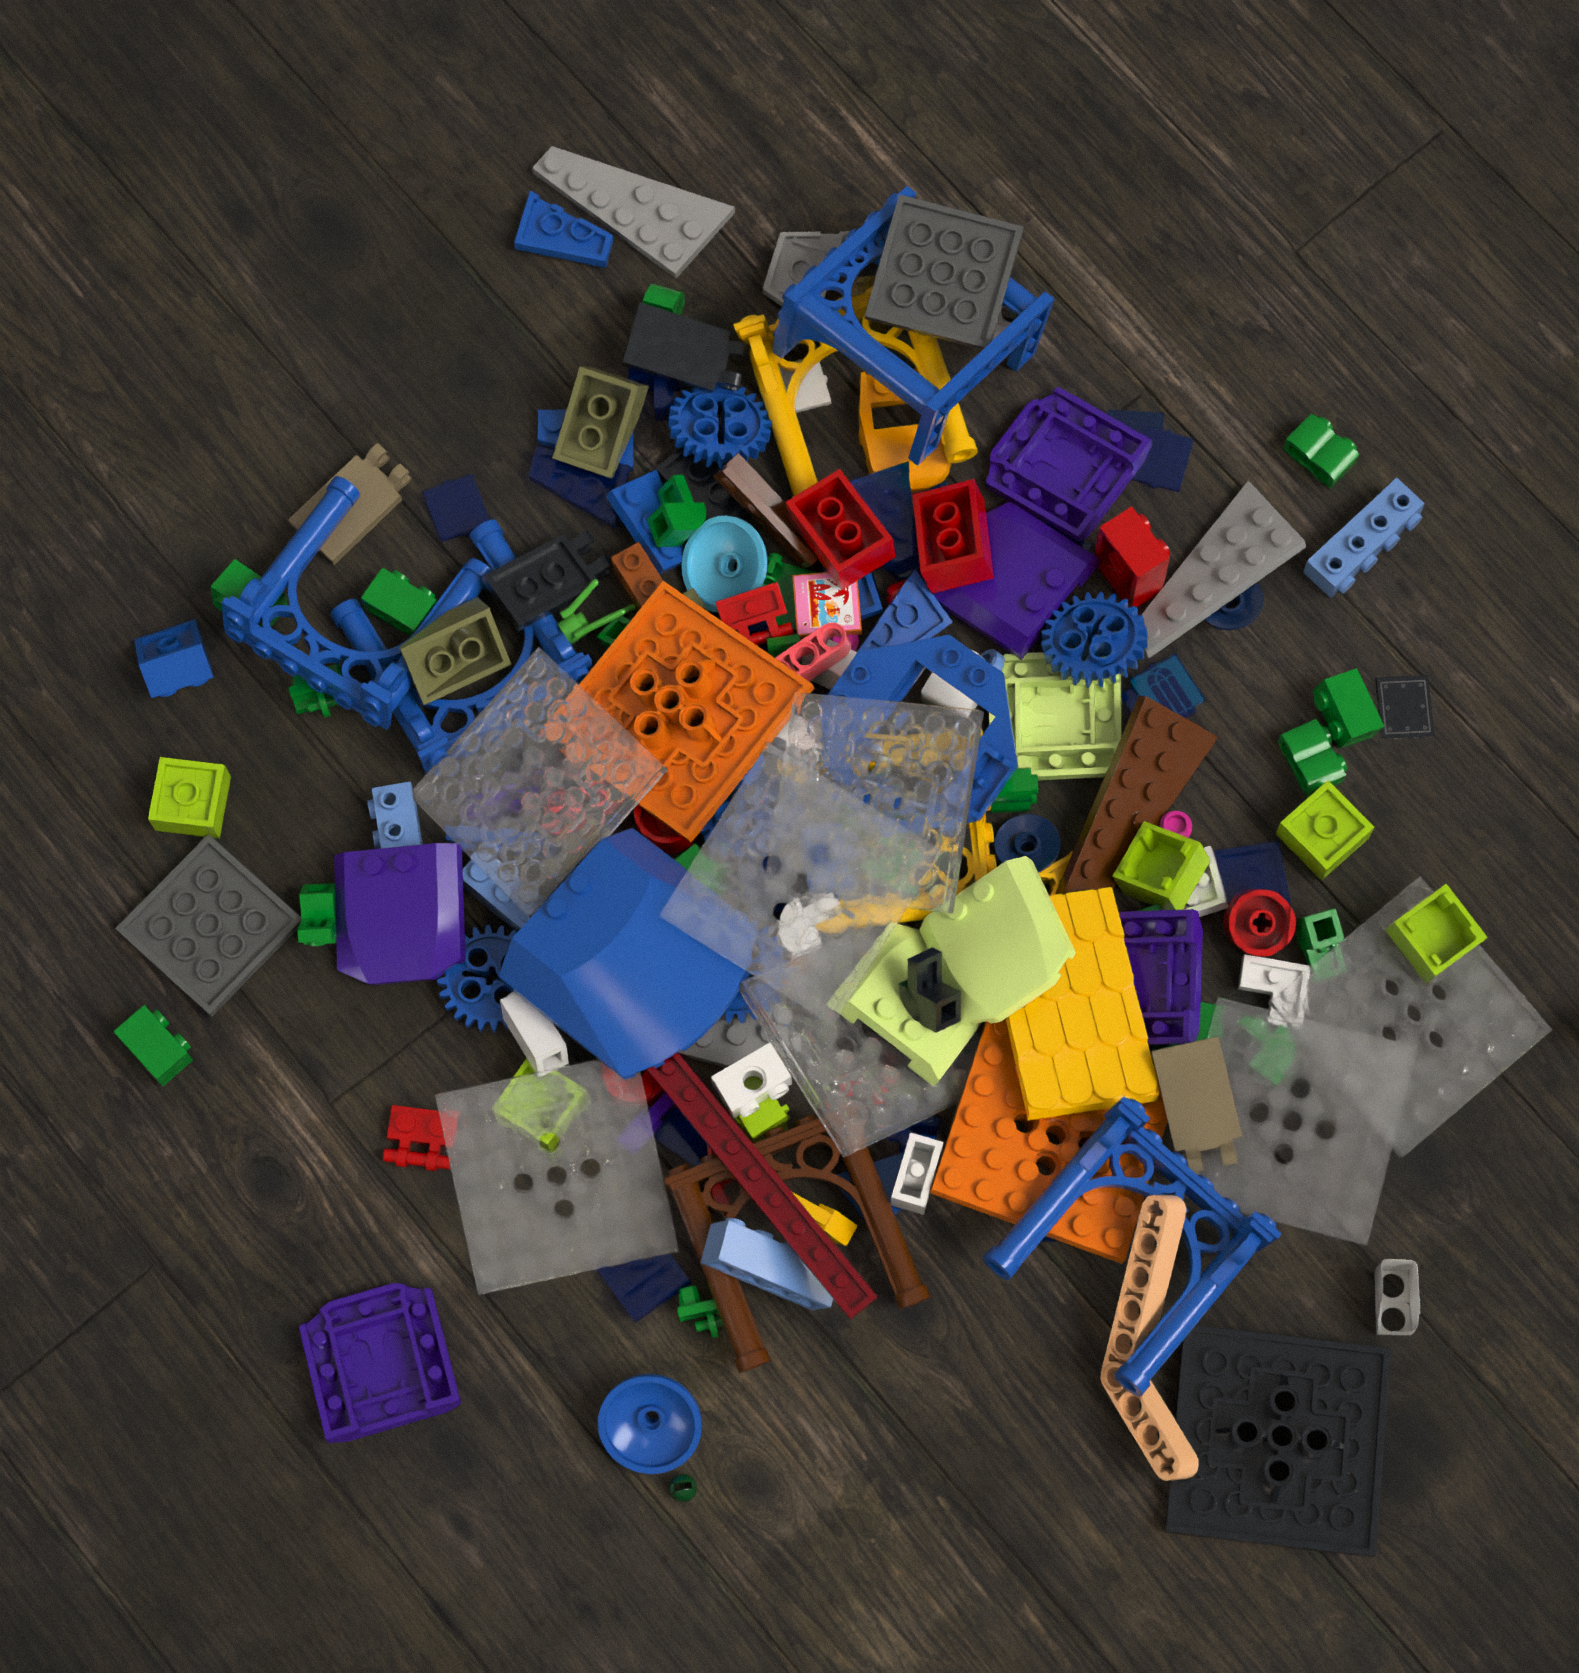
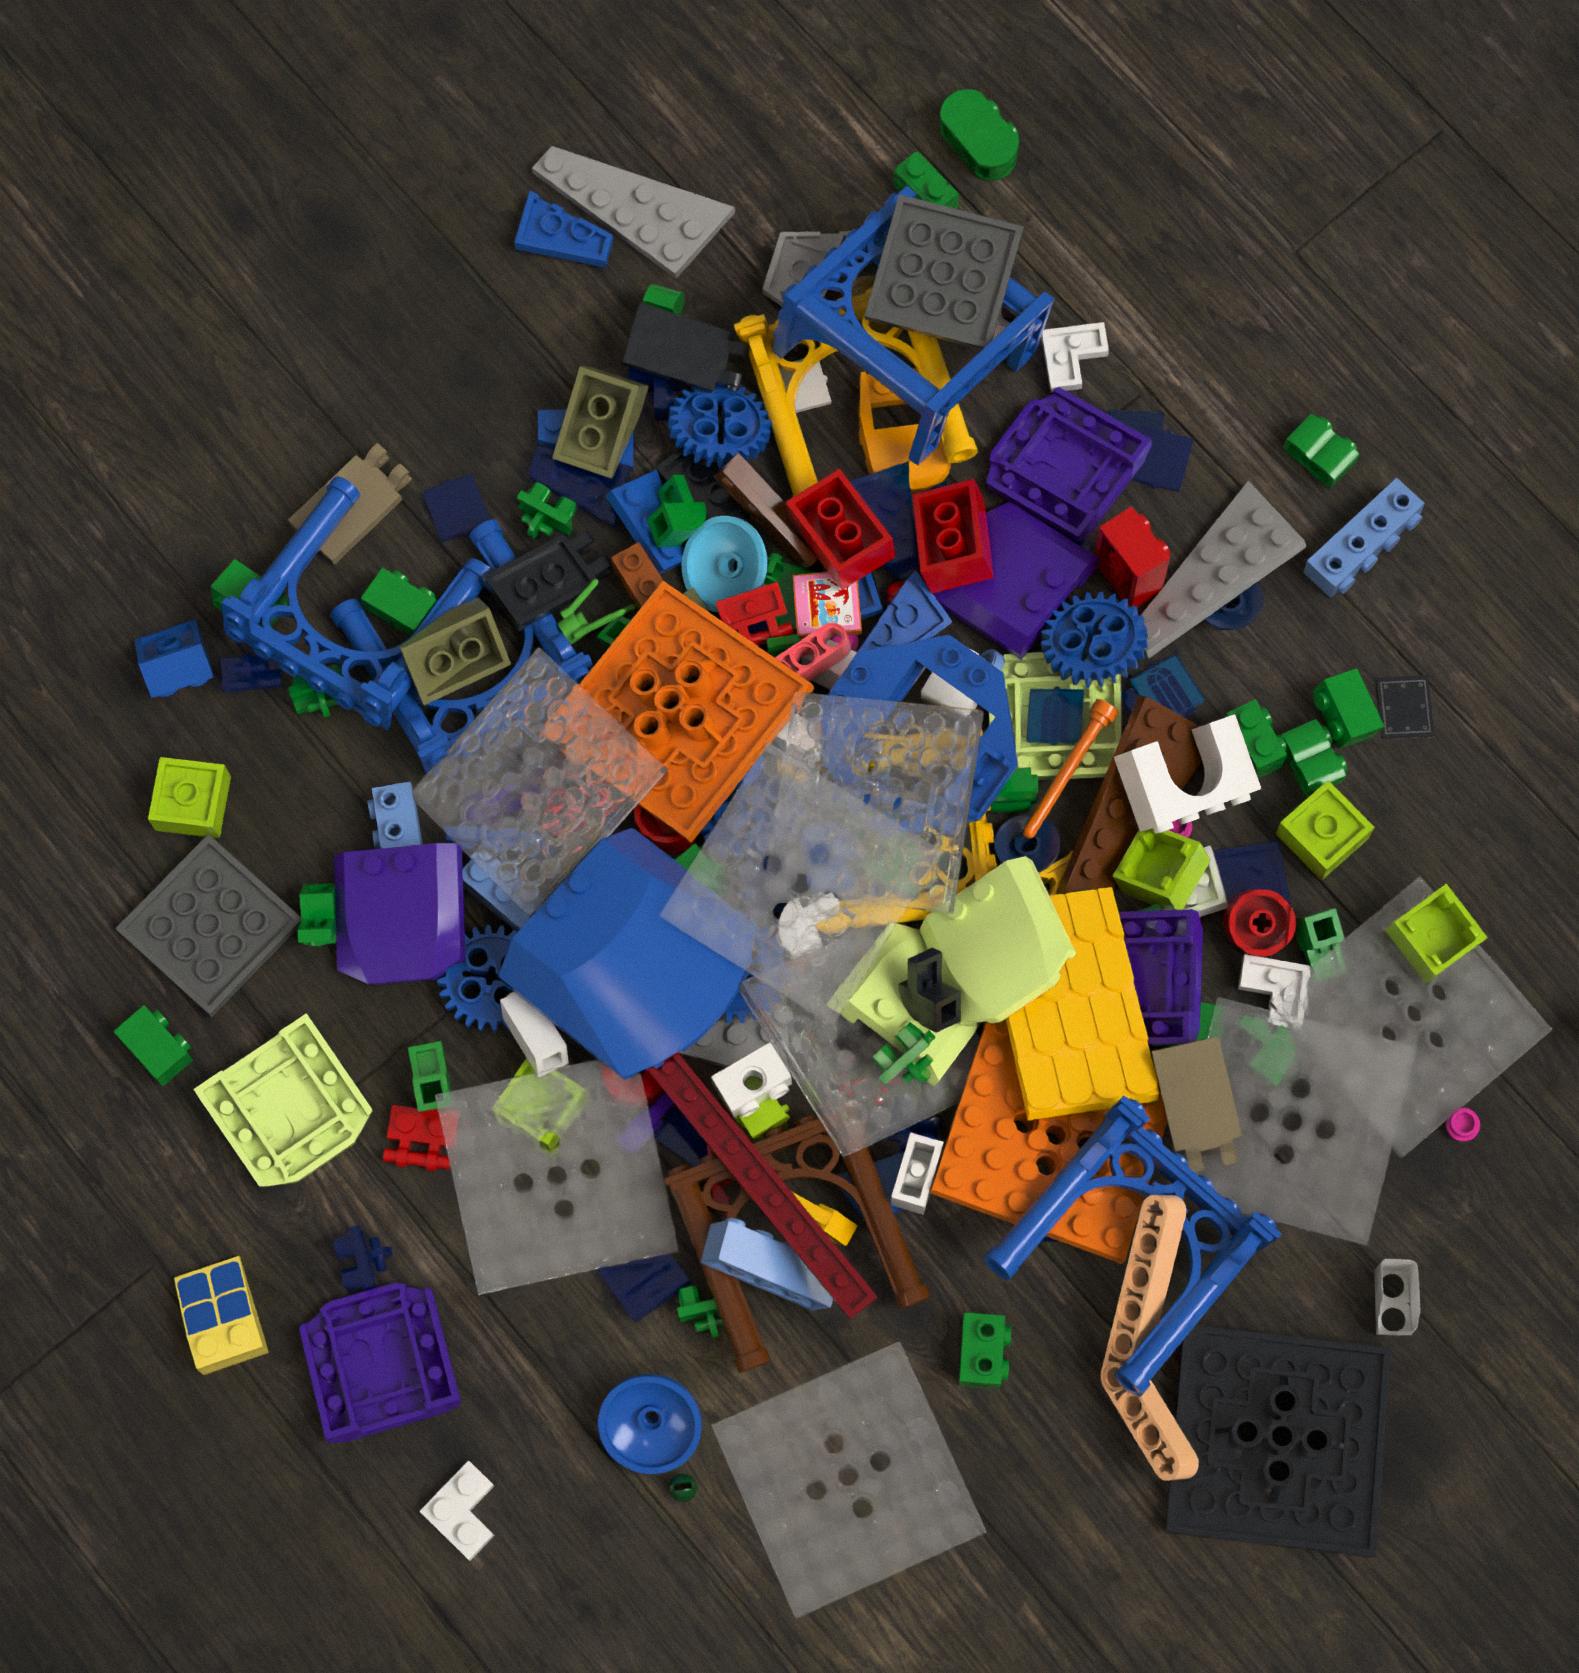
(220, 1316): none -> slope
(250, 673): none -> clear blue hips
(287, 1105): none -> yellowish green wedge
(355, 1244): none -> clear blue hips
(429, 1074): none -> green brick
(451, 1510): none -> white plate
(543, 517): none -> green hips
(820, 1544): none -> clear plate
(915, 1042): none -> green hips
(925, 181): none -> green brick
(979, 134): none -> green brick
(982, 1351): none -> green brick
(1055, 715): none -> clear blue piece
(1066, 346): none -> white plate
(1101, 715): none -> orange piece
(1159, 801): none -> white arch
(1264, 746): none -> green brick
(1463, 1125): none -> dark pink plate

